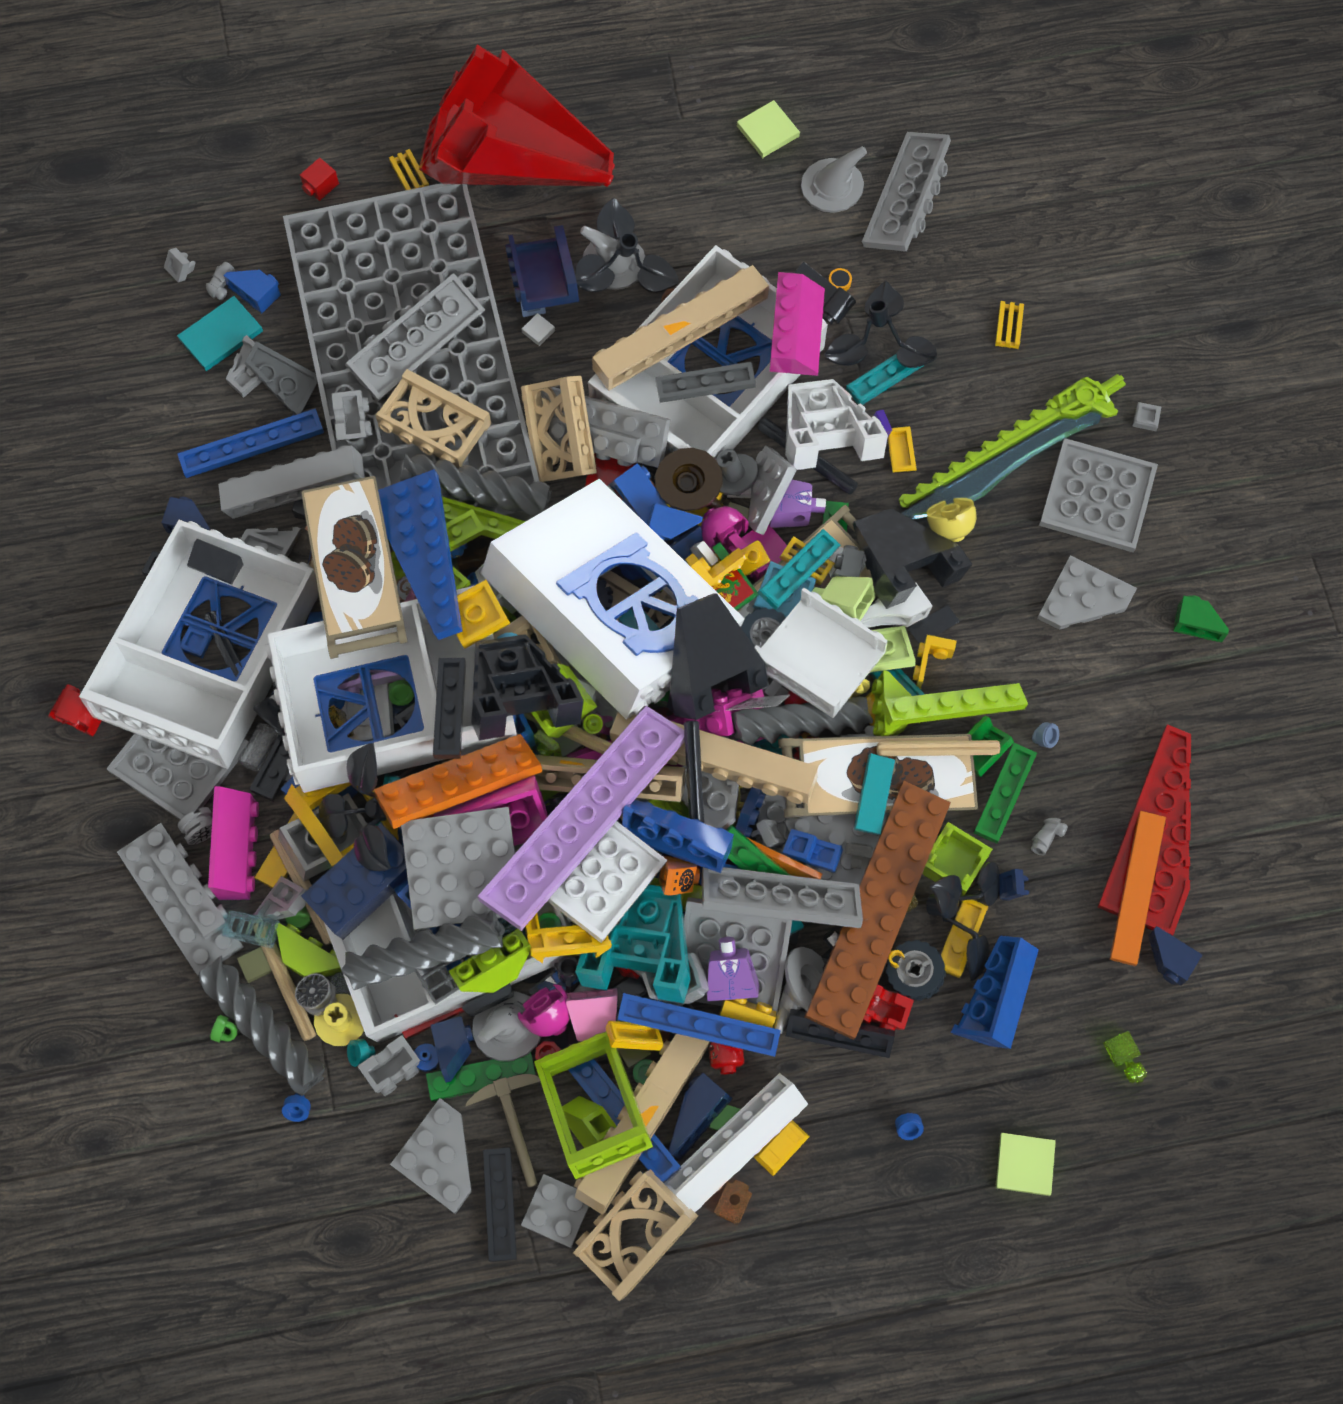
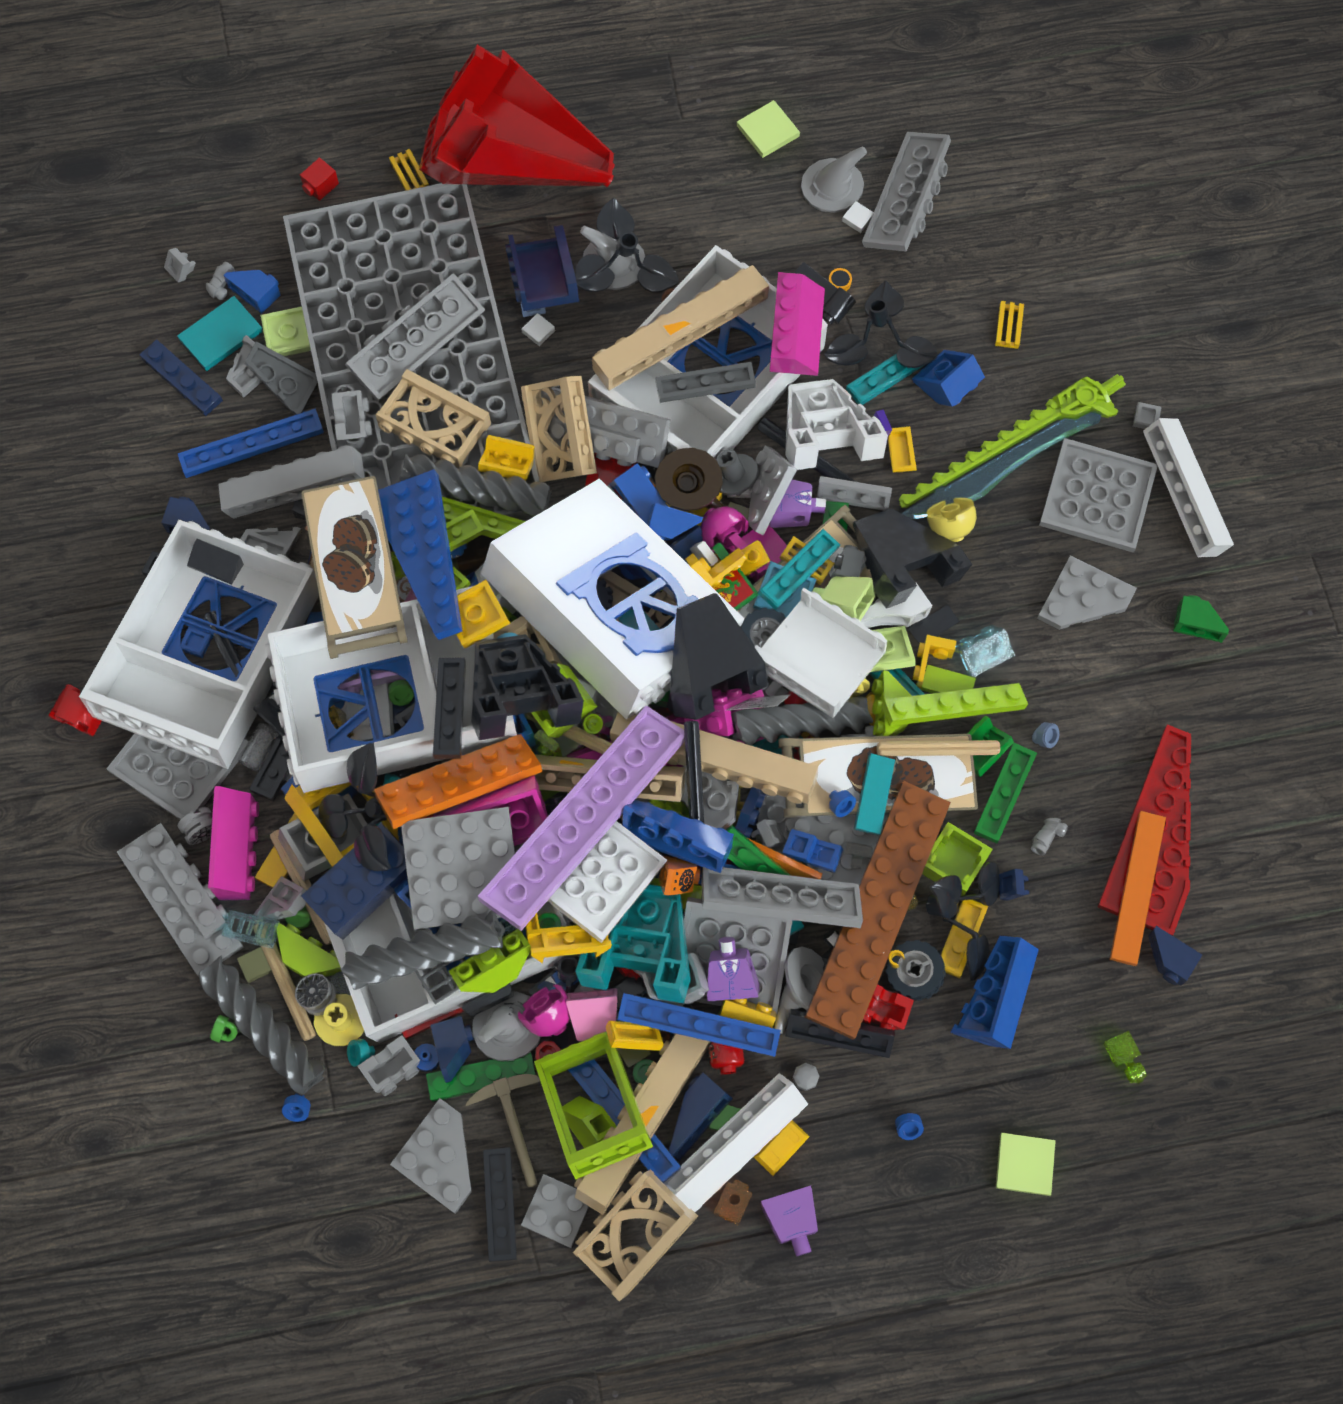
(181, 377): none -> dark blue plate
(286, 331): none -> yellowish green tile
(507, 457): none -> yellow bracket
(792, 1218): none -> medium lavender torso
(805, 1077): none -> light grey tile
(841, 802): none -> blue tile
(854, 493): none -> light grey tile
(857, 217): none -> white tile
(941, 680): none -> lime tile
(949, 377): none -> blue slope
(985, 650): none -> clear light blue bracket
(1188, 487): none -> white brick

